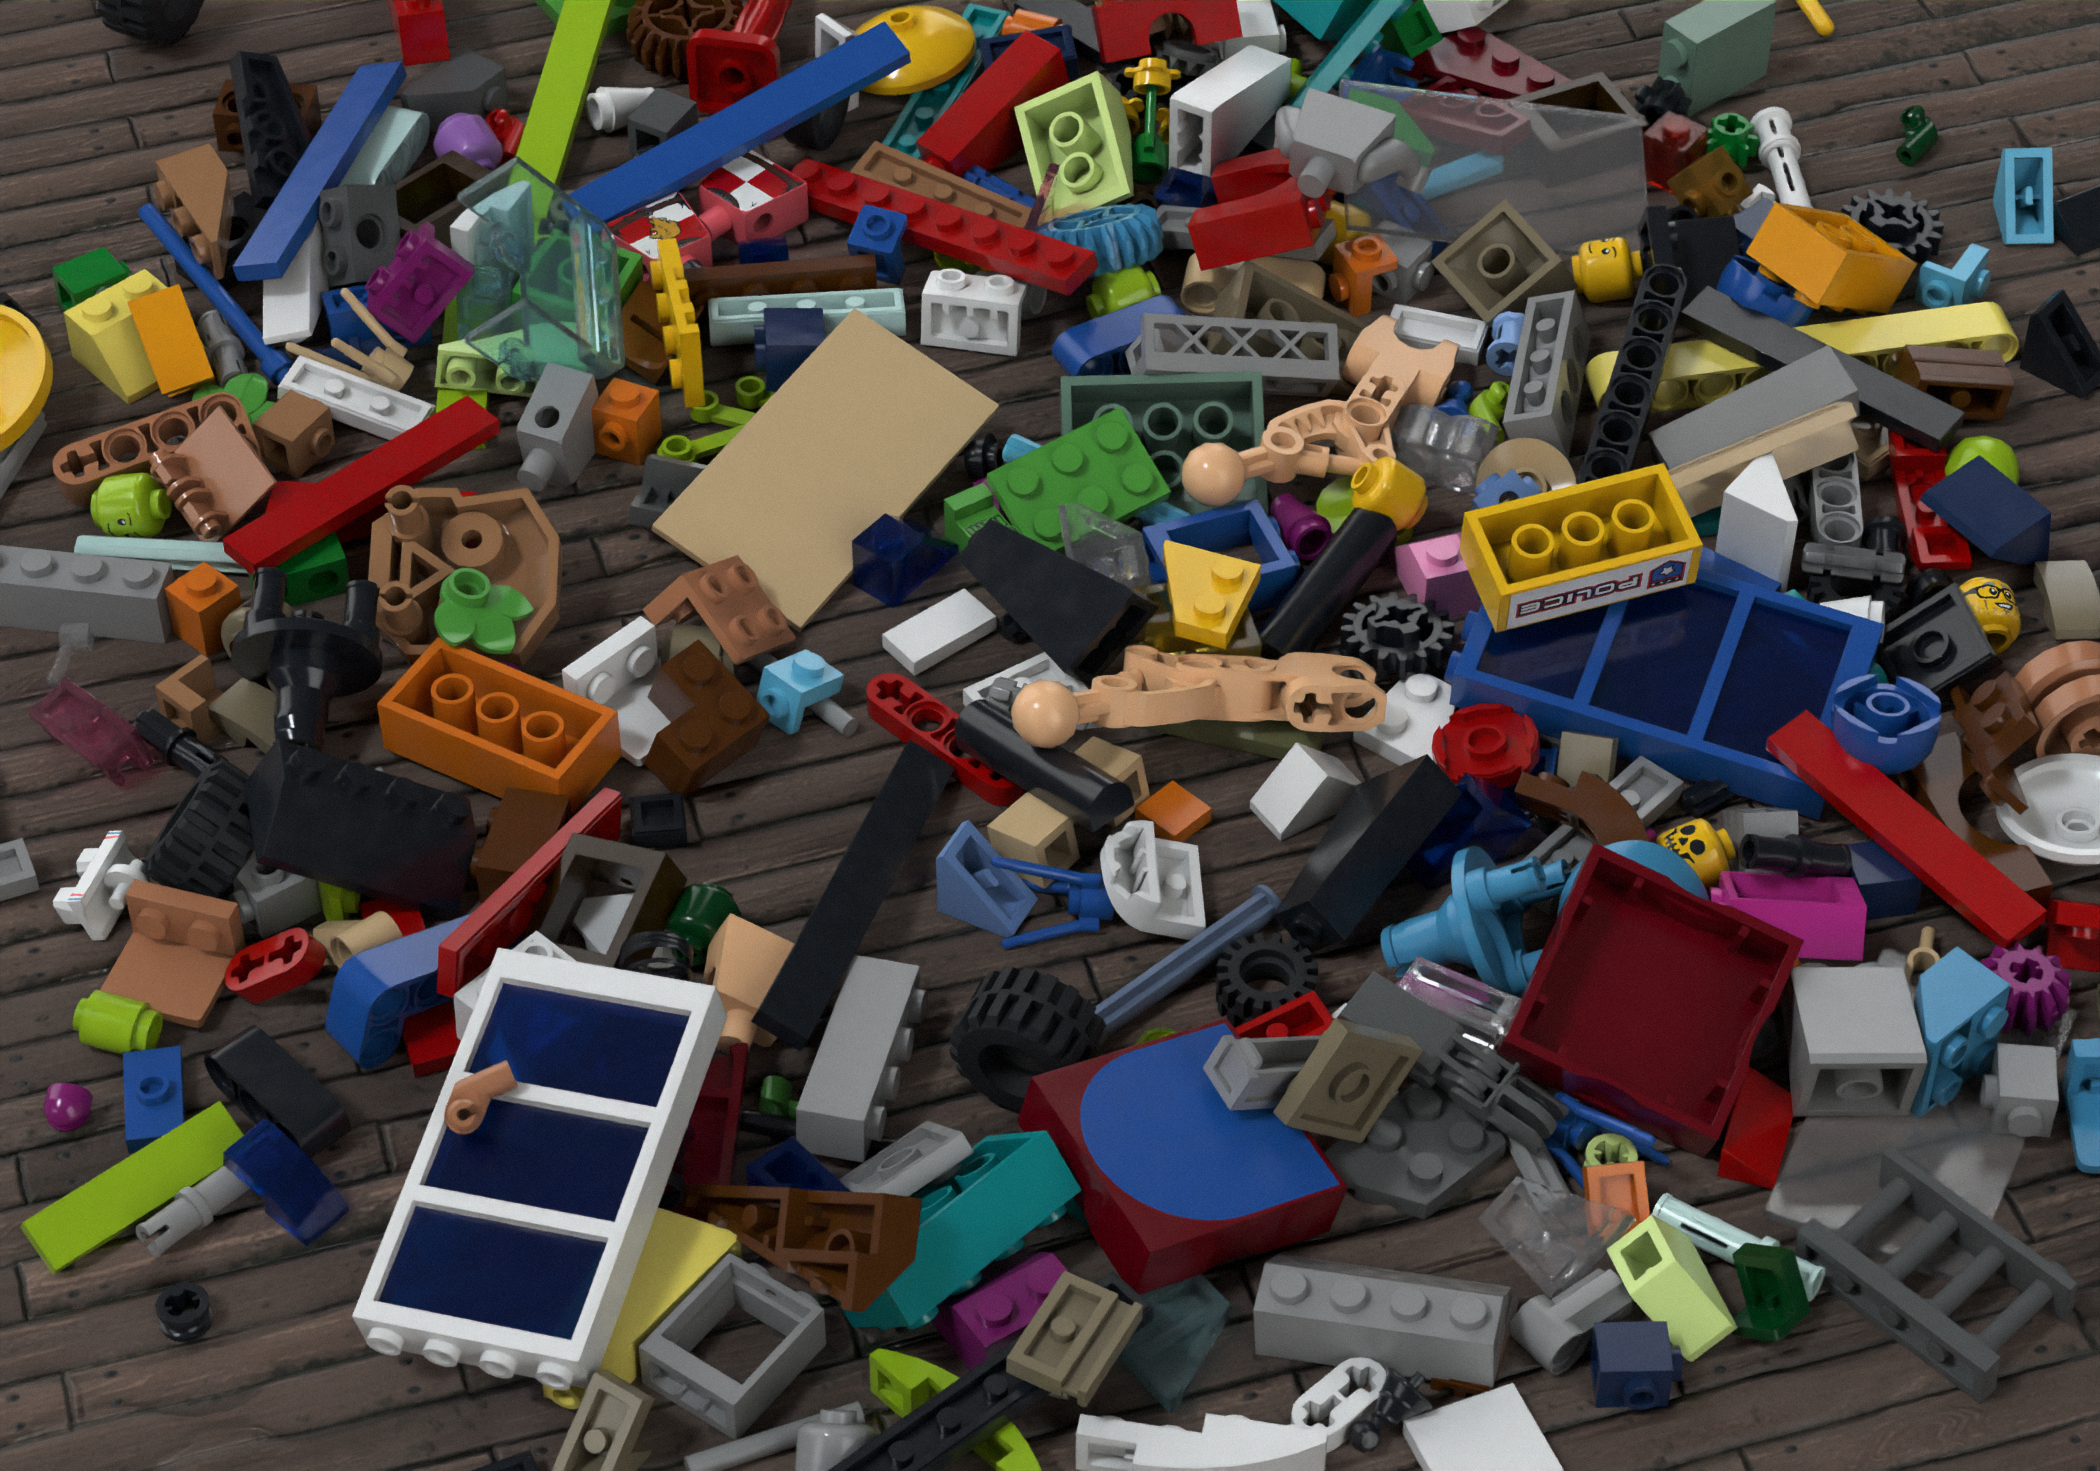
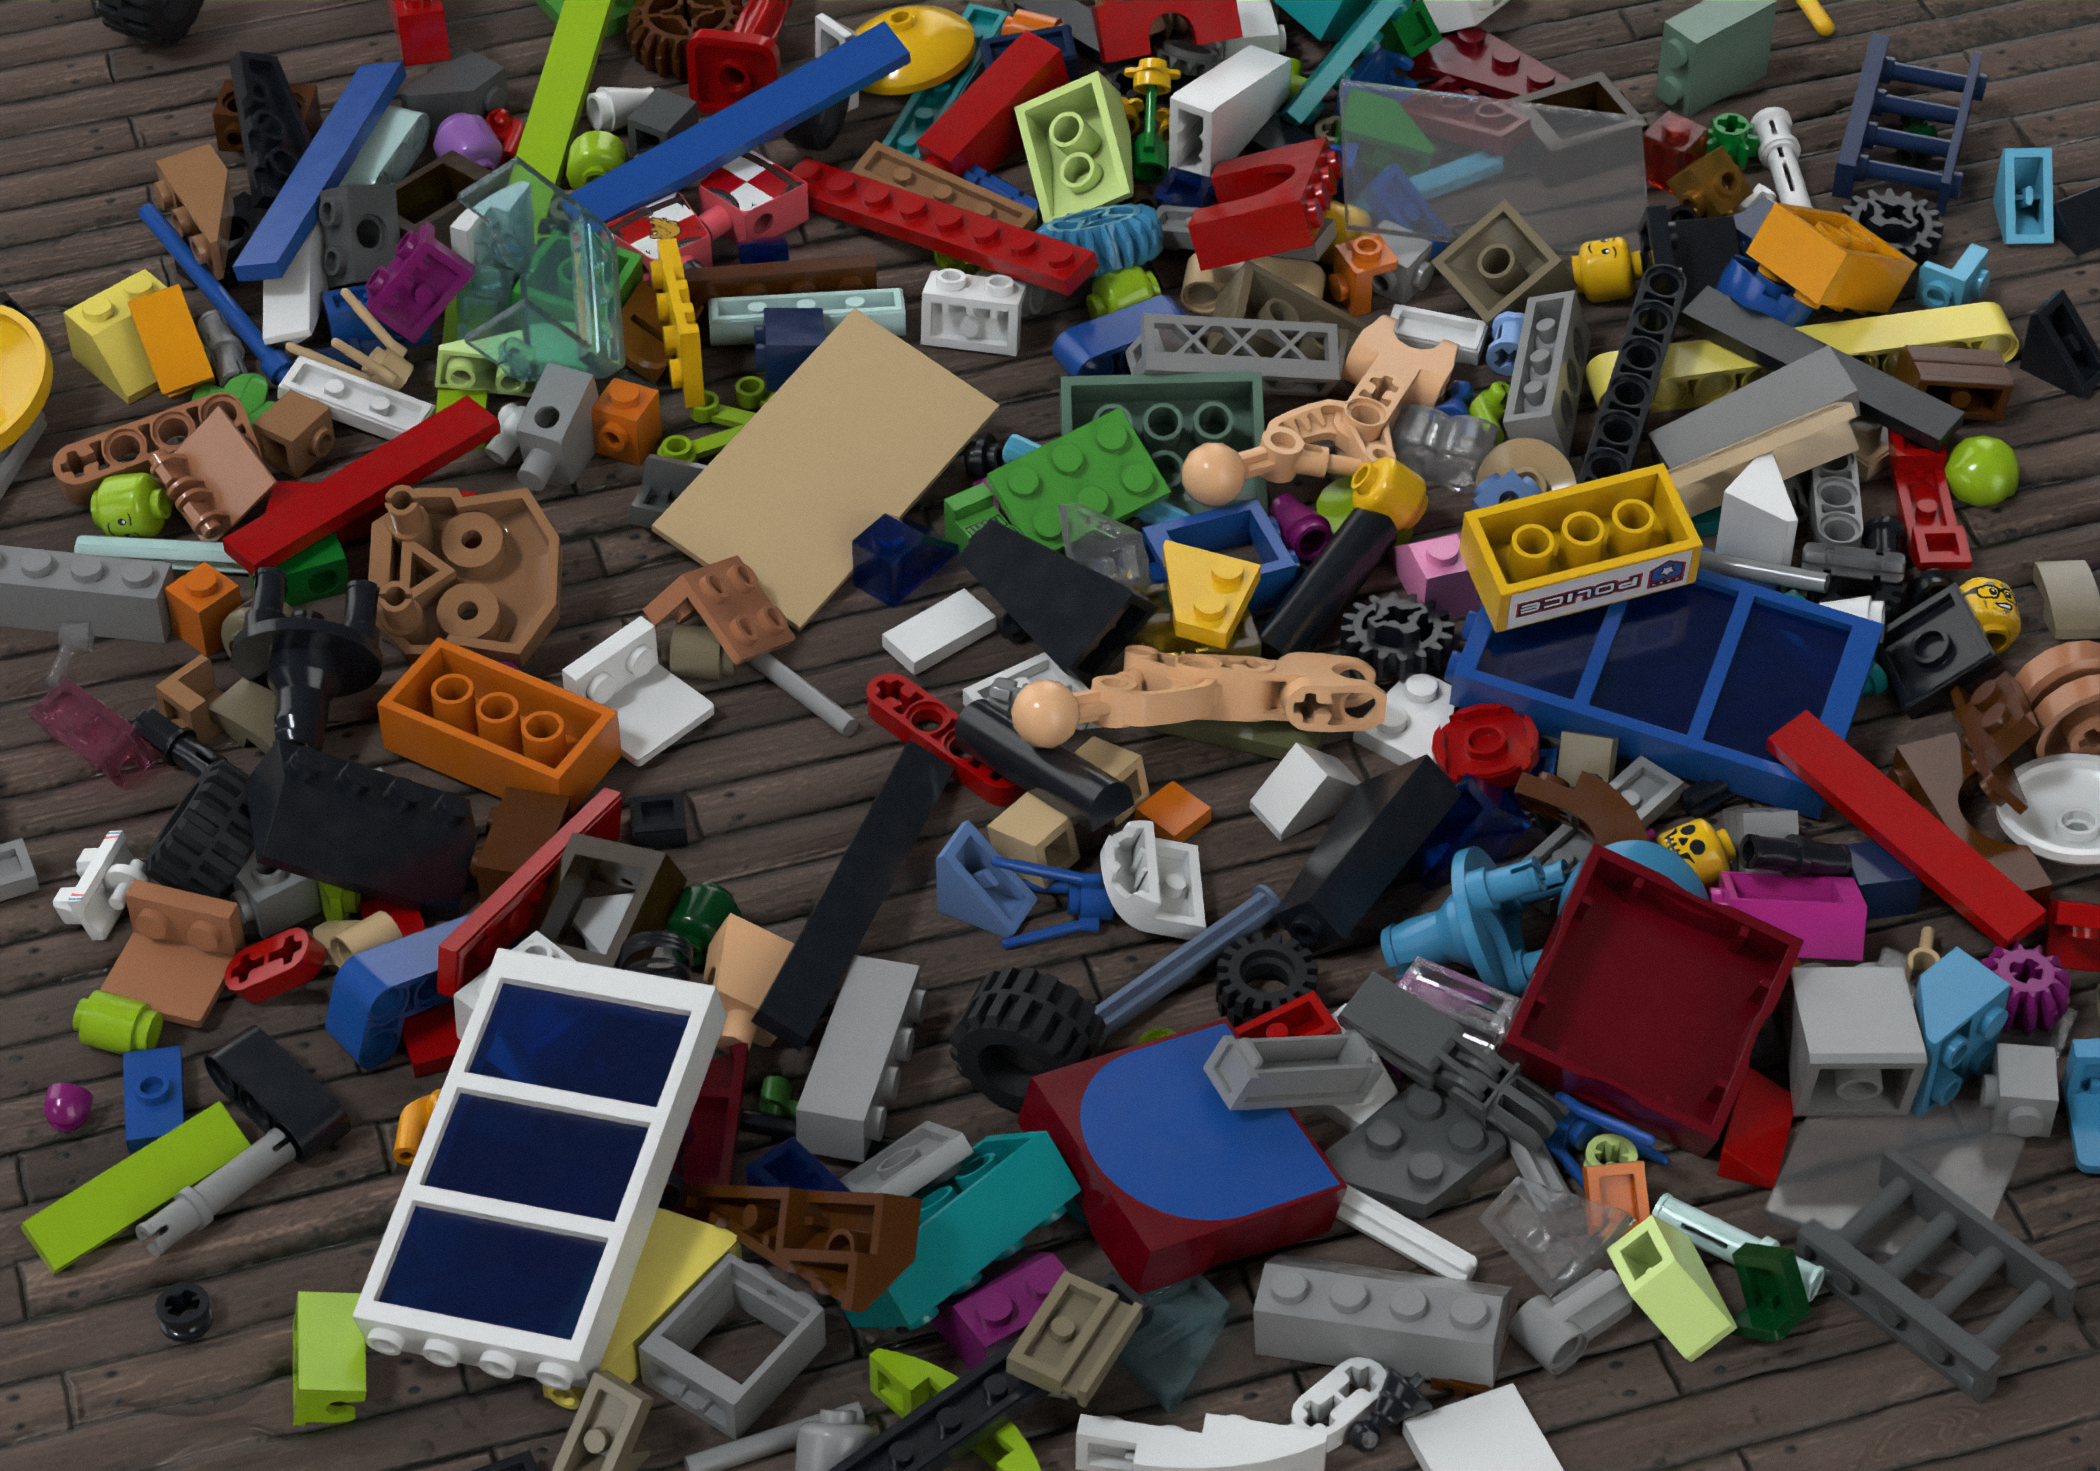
(87, 276): green brick -> none
(288, 1180): clear blue slope -> none
(327, 1358): none -> lime hinge
(412, 1127): none -> light orange arm
(473, 1095): nougat arm -> none
(479, 612): bright green plate -> none
(505, 443): none -> white arm
(594, 156): none -> lime head
(709, 718): reddish brown brick -> none
(795, 684): medium azure bracket -> none
(880, 233): blue bracket -> none
(1043, 199): piece -> none
(1343, 146): light grey torso -> none
(1347, 1080): dark tan plate -> none
(1405, 1236): none -> white axle
(1633, 1364): dark blue brick -> none
(1659, 98): black gear -> none
(1765, 572): none -> light grey bar
(1872, 100): none -> dark blue fence
(1886, 722): blue cylinder -> none
(1992, 513): dark blue slope -> none

